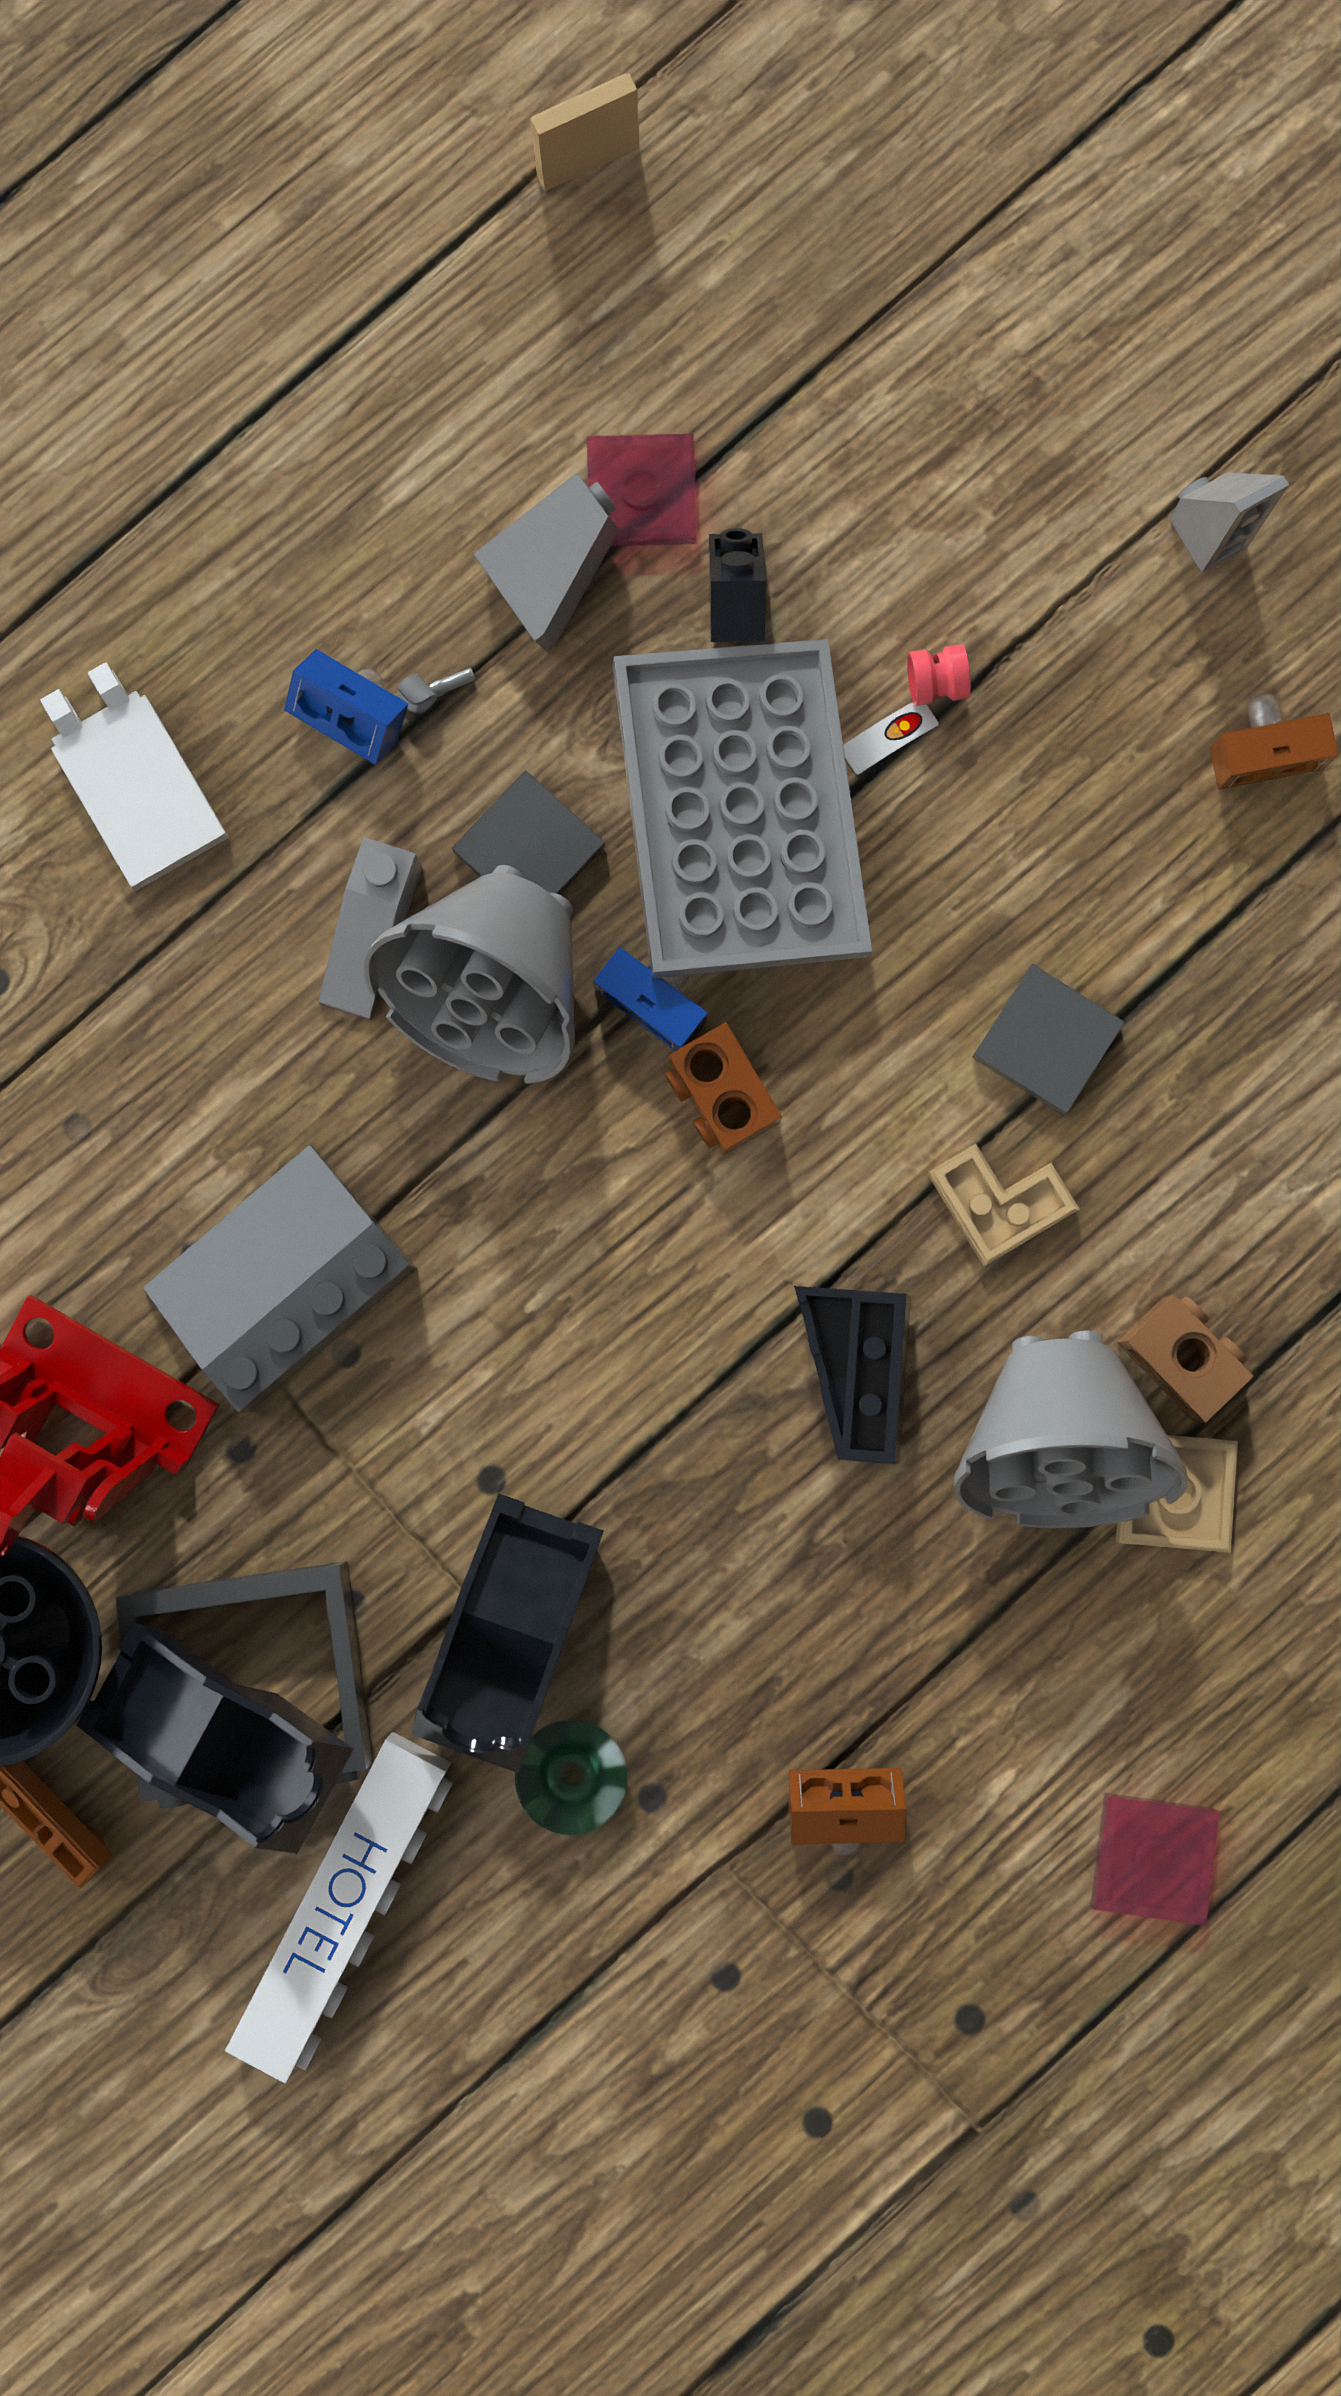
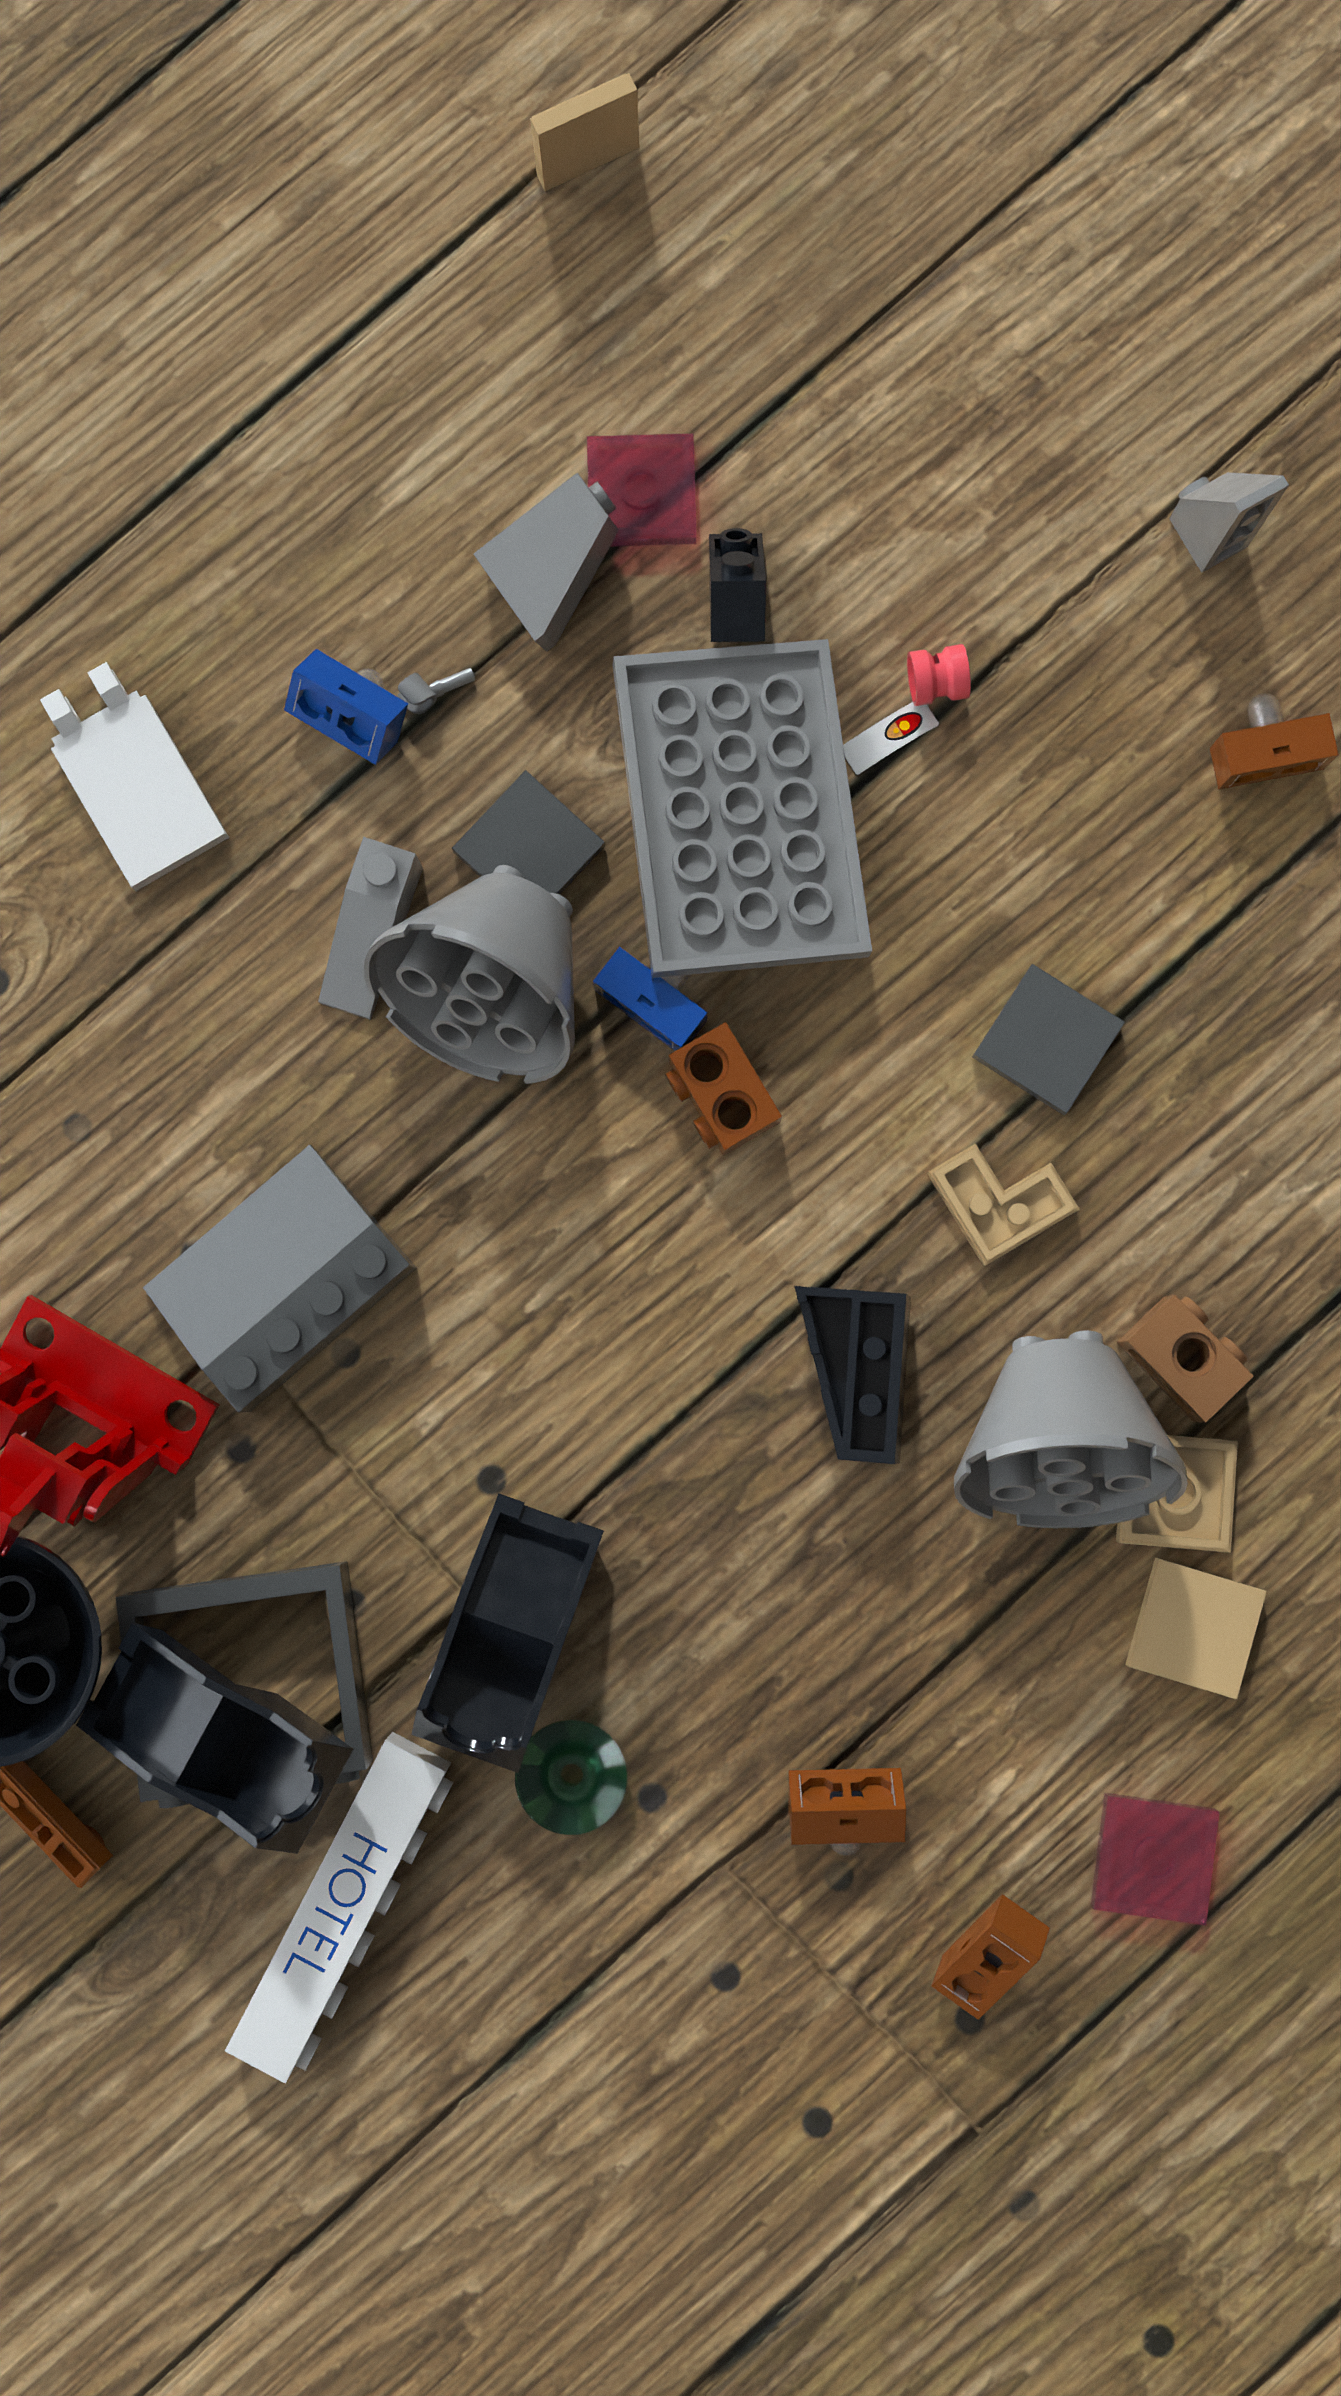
(990, 1957): none -> dark orange piece
(1196, 1628): none -> tan tile

